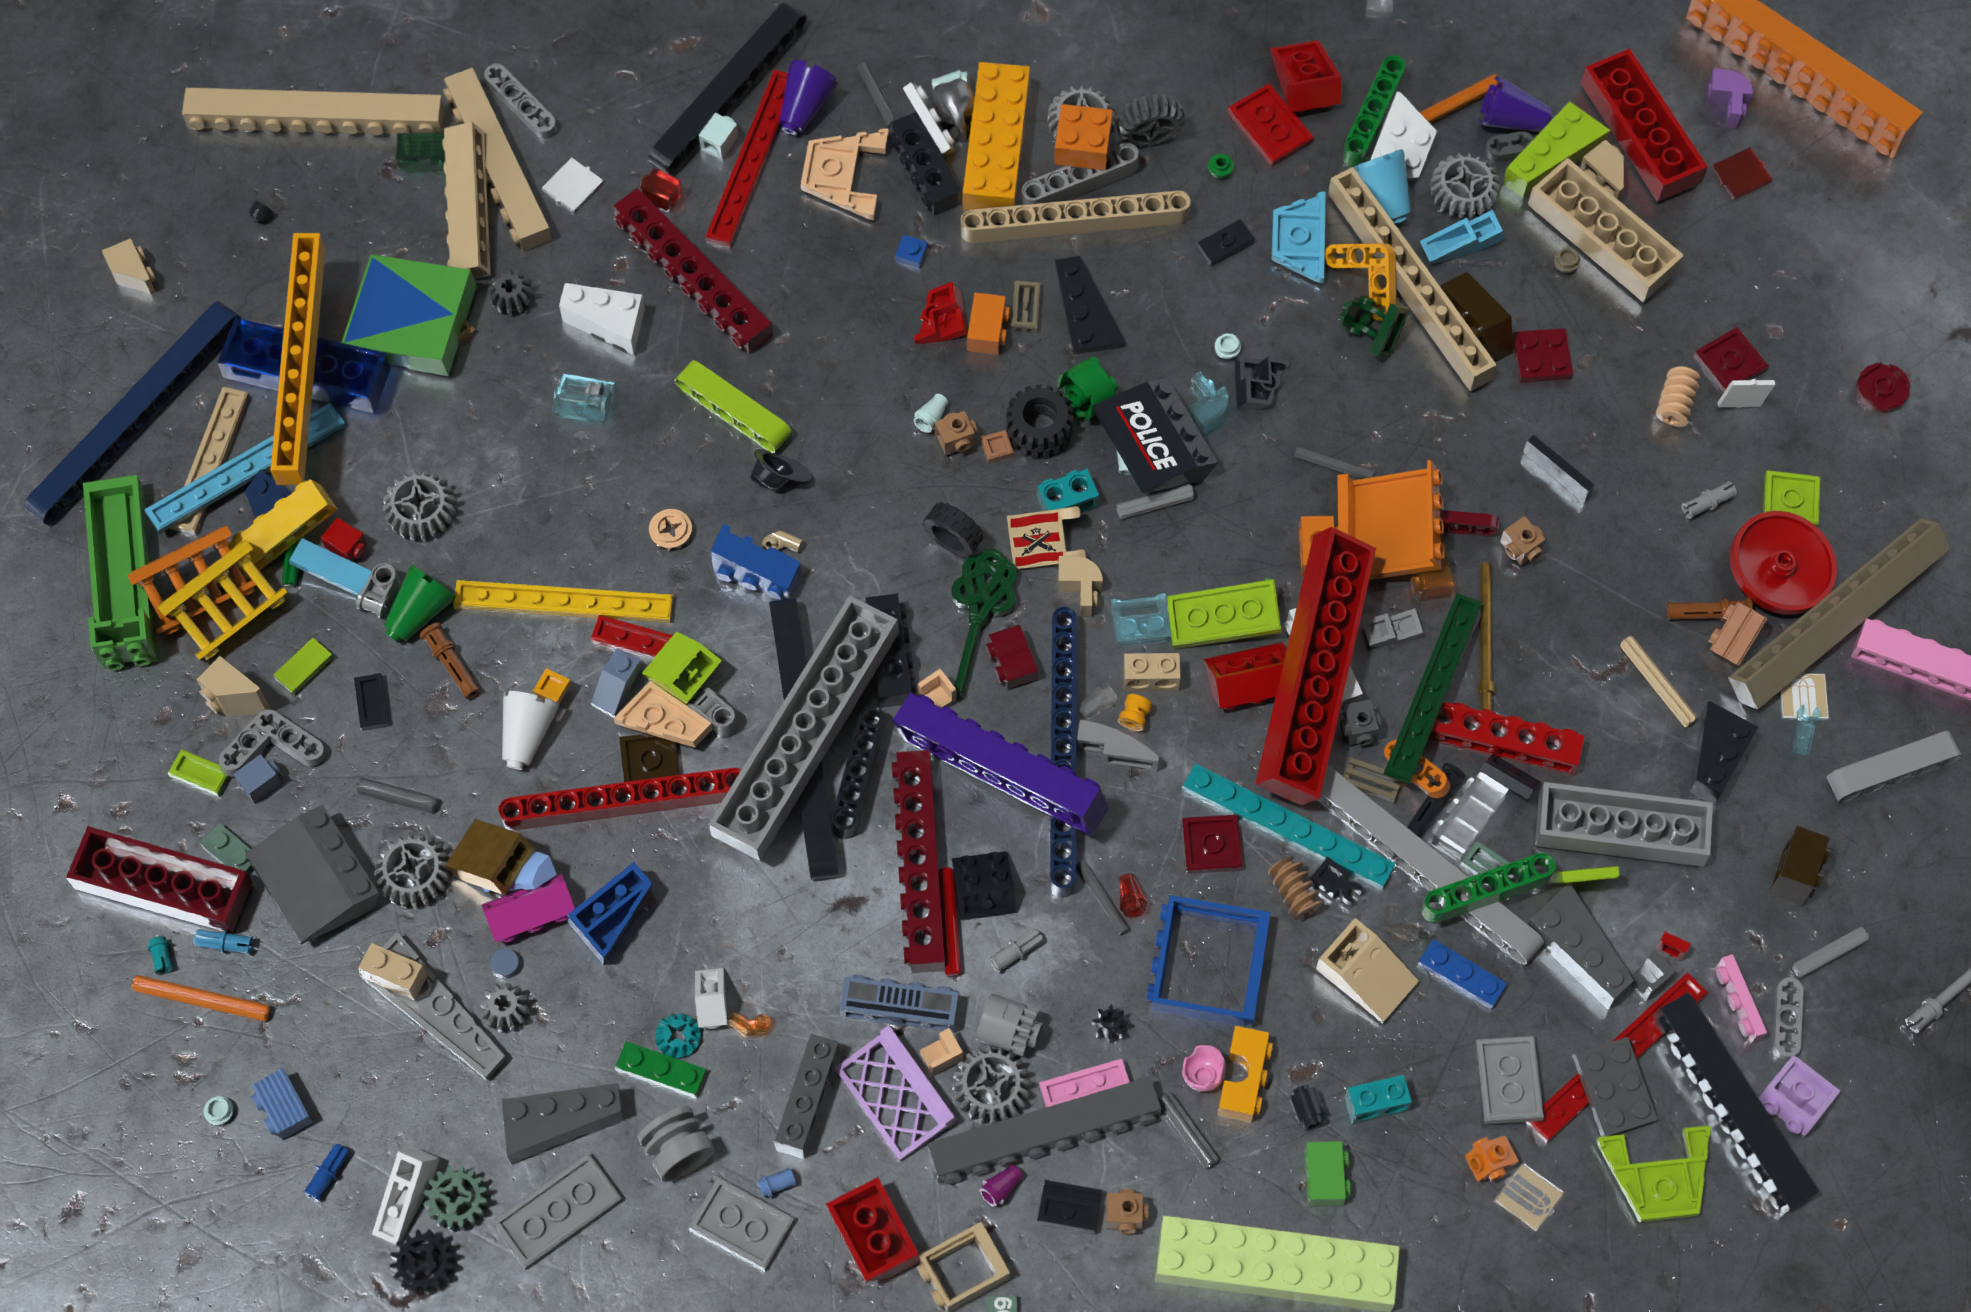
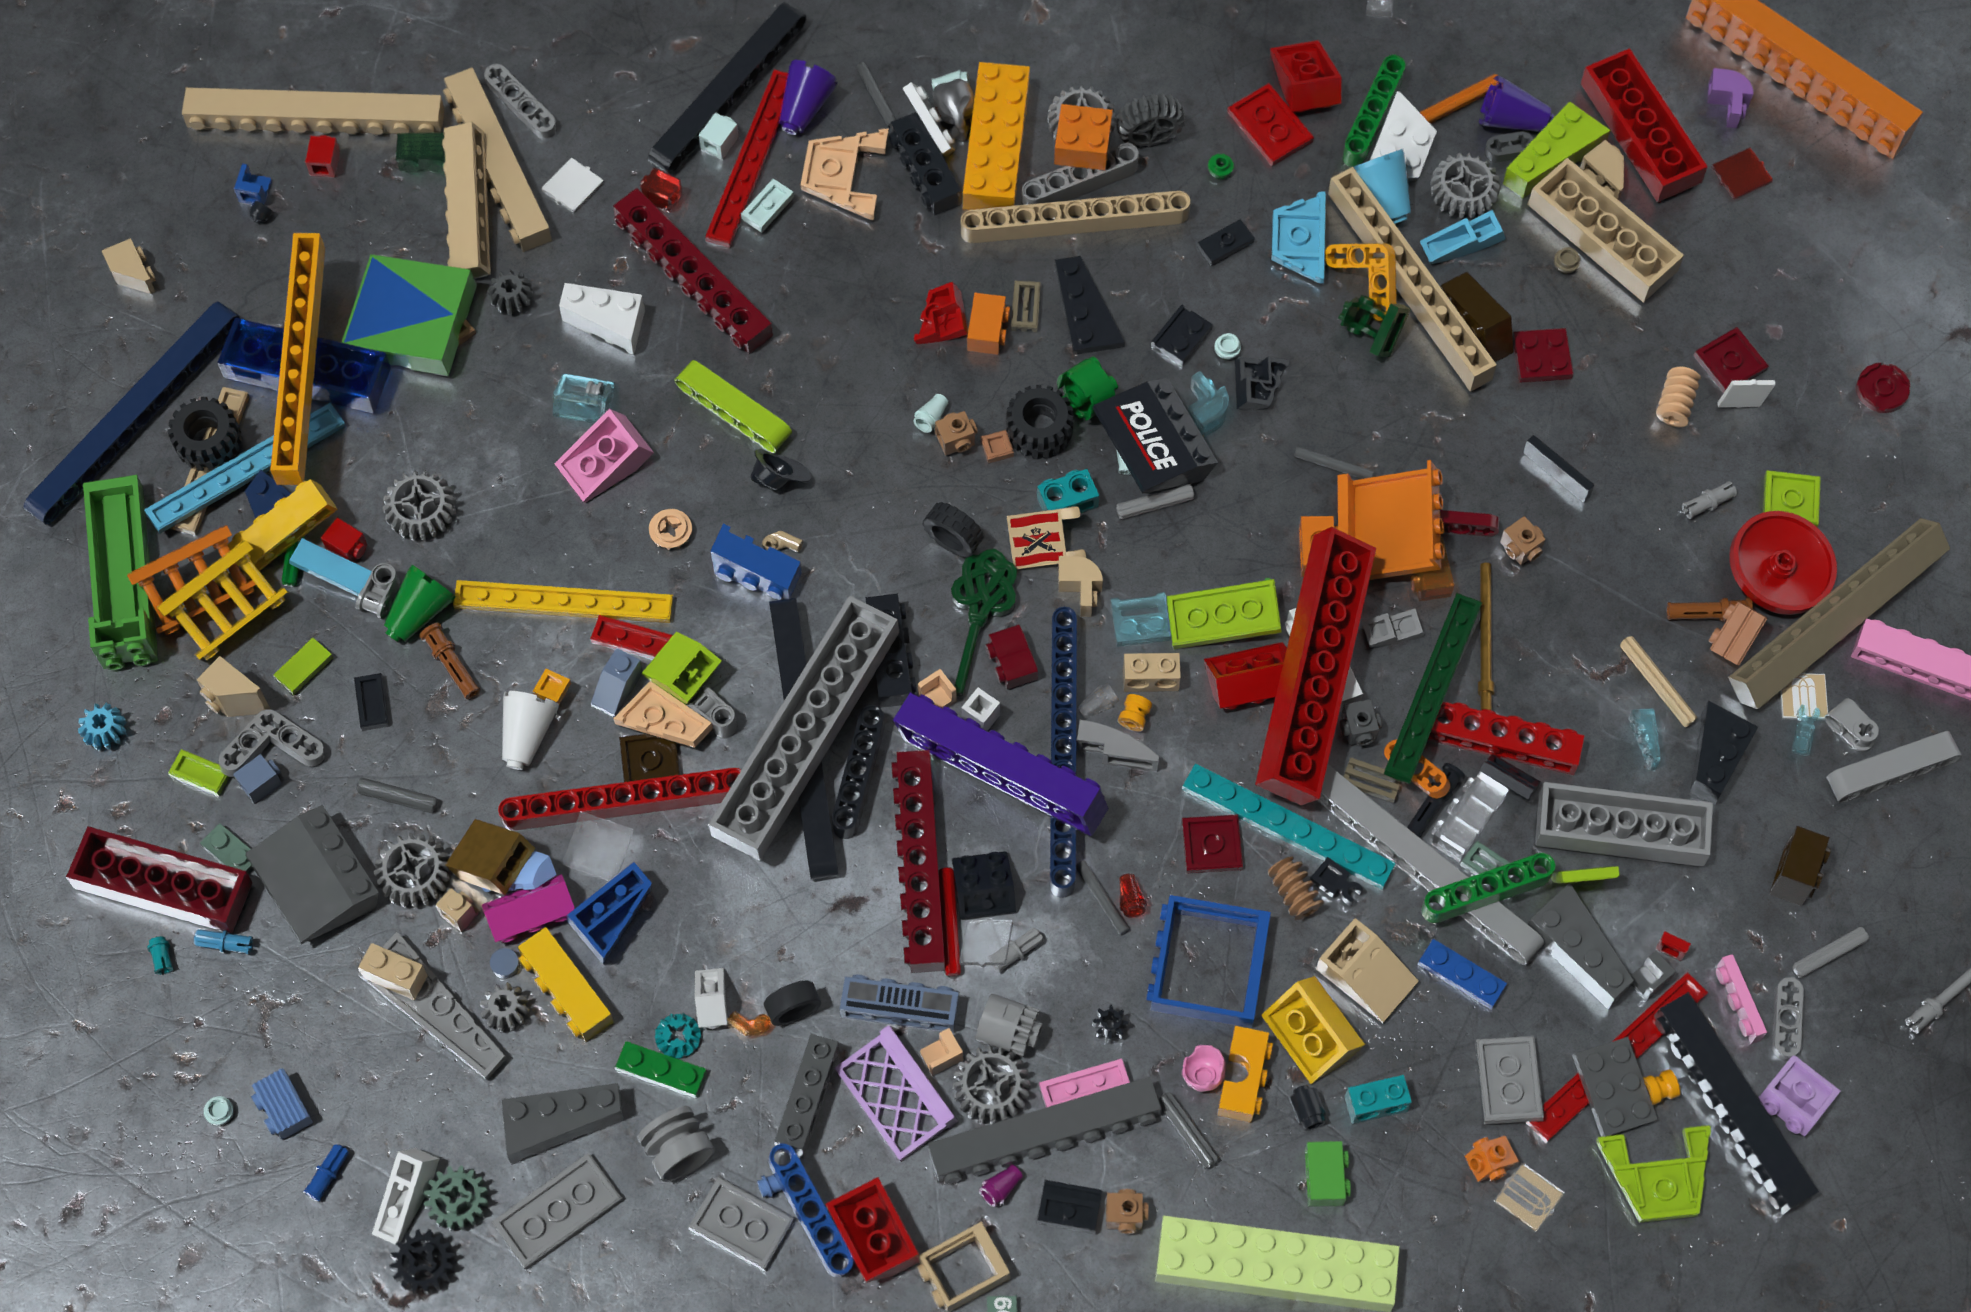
(105, 716): none -> medium azure gear
(196, 417): none -> black tyre
(201, 998): orange axle -> none
(251, 187): none -> blue panel
(322, 156): none -> red brick
(457, 909): none -> tan brick
(565, 984): none -> yellow brick
(598, 846): none -> clear plate
(604, 455): none -> bright pink slope
(767, 205): none -> light aqua plate
(792, 1003): none -> black tyre
(810, 1195): none -> blue beam
(911, 251): blue plate -> none
(981, 708): none -> white brick
(986, 942): none -> clear piece
(1181, 335): none -> black plate
(1312, 1029): none -> yellow slope
(1645, 731): none -> clear light blue slope
(1662, 1086): none -> light orange wheel
(1852, 724): none -> light grey piece

